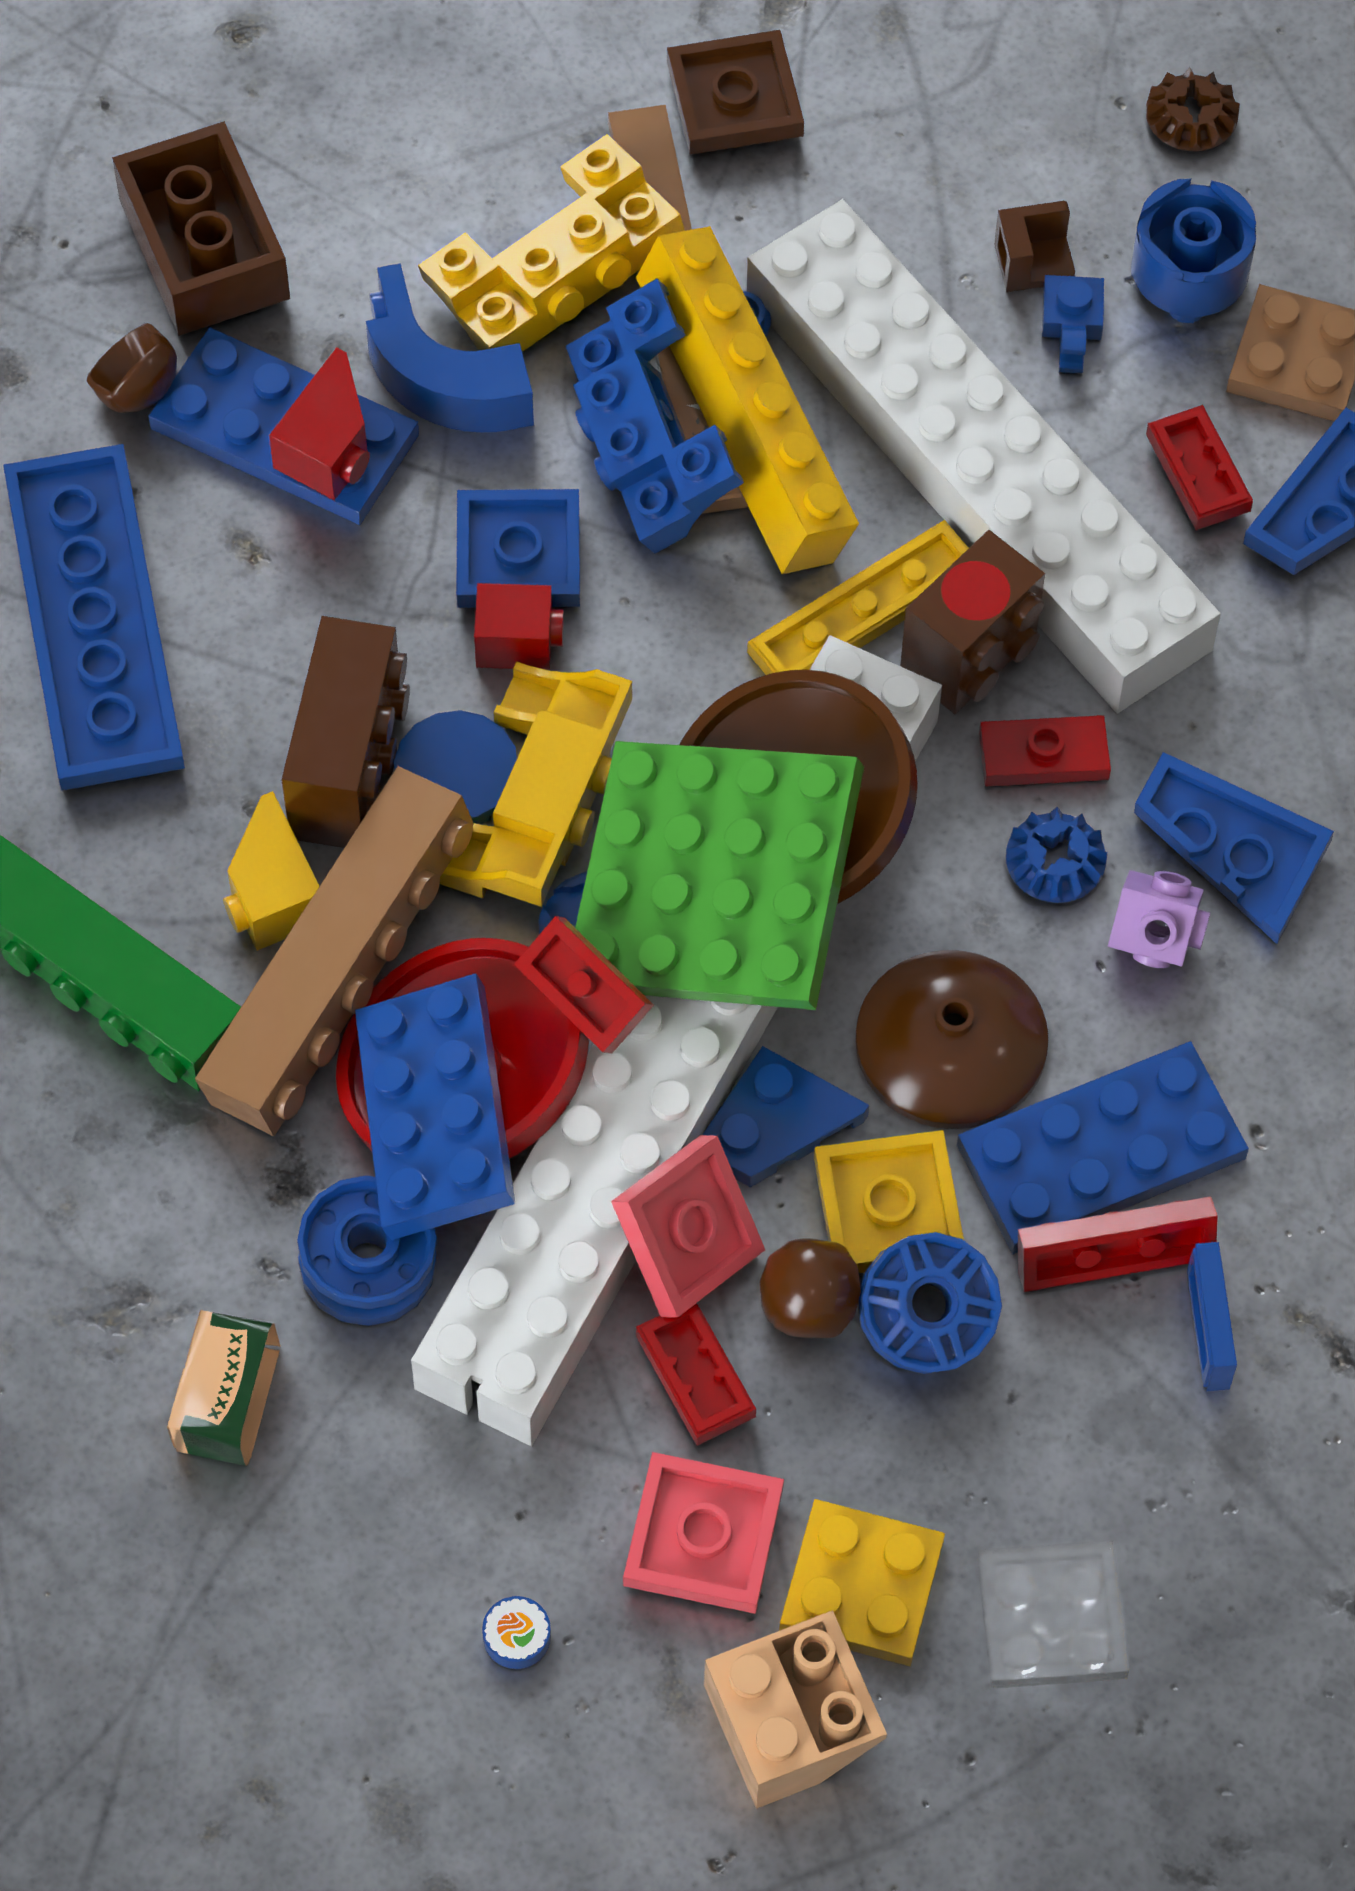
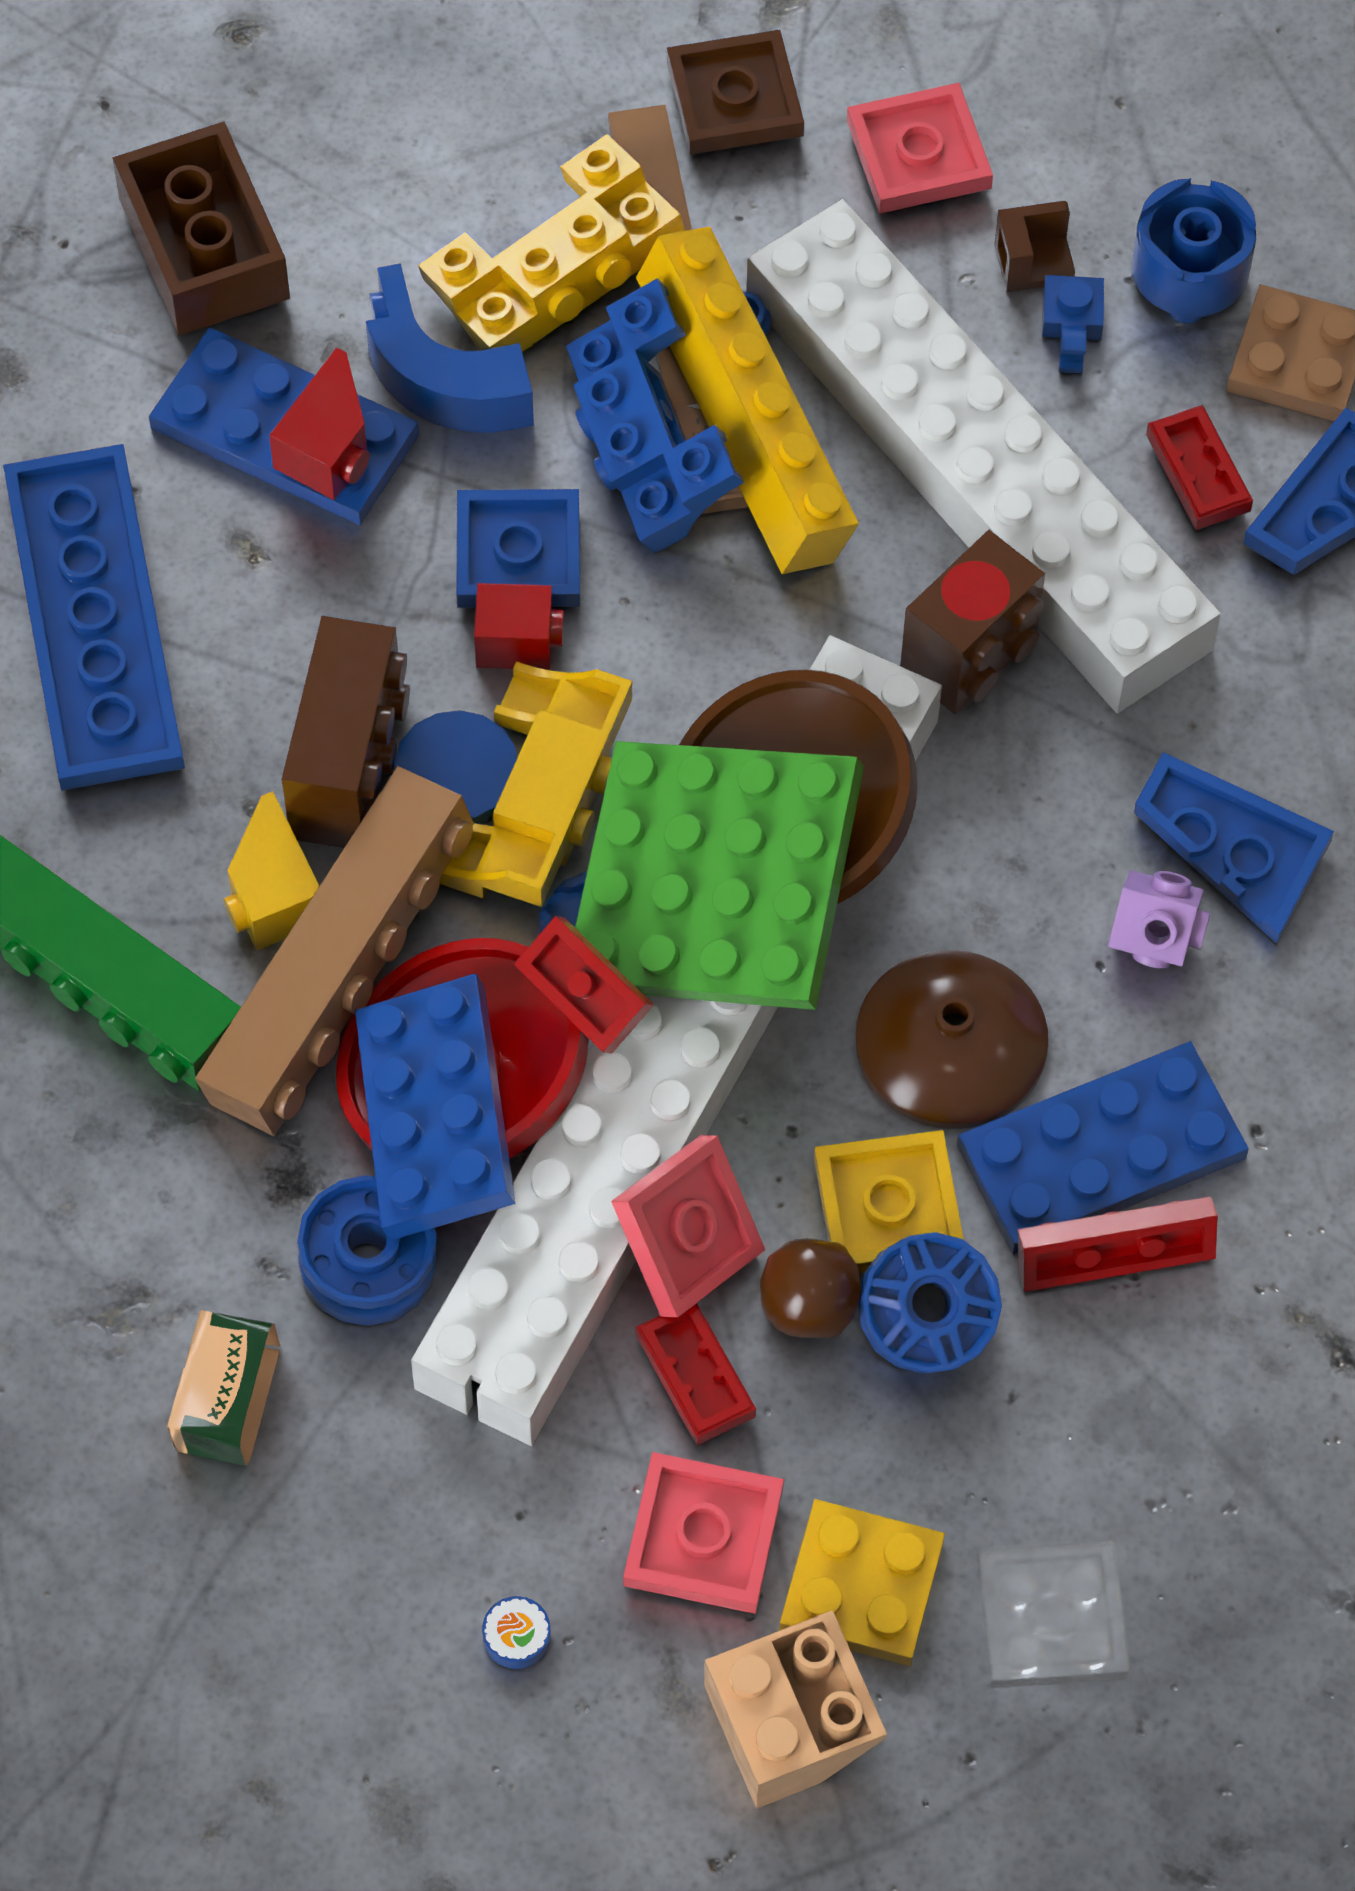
(135, 371): reddish brown hair -> none
(779, 1116): blue wing -> none
(861, 605): yellow tile -> none
(919, 148): none -> coral plate
(1044, 750): red plate -> none
(1064, 879): blue gear -> none
(1174, 124): reddish brown gear -> none
(1211, 1317): blue tile -> none

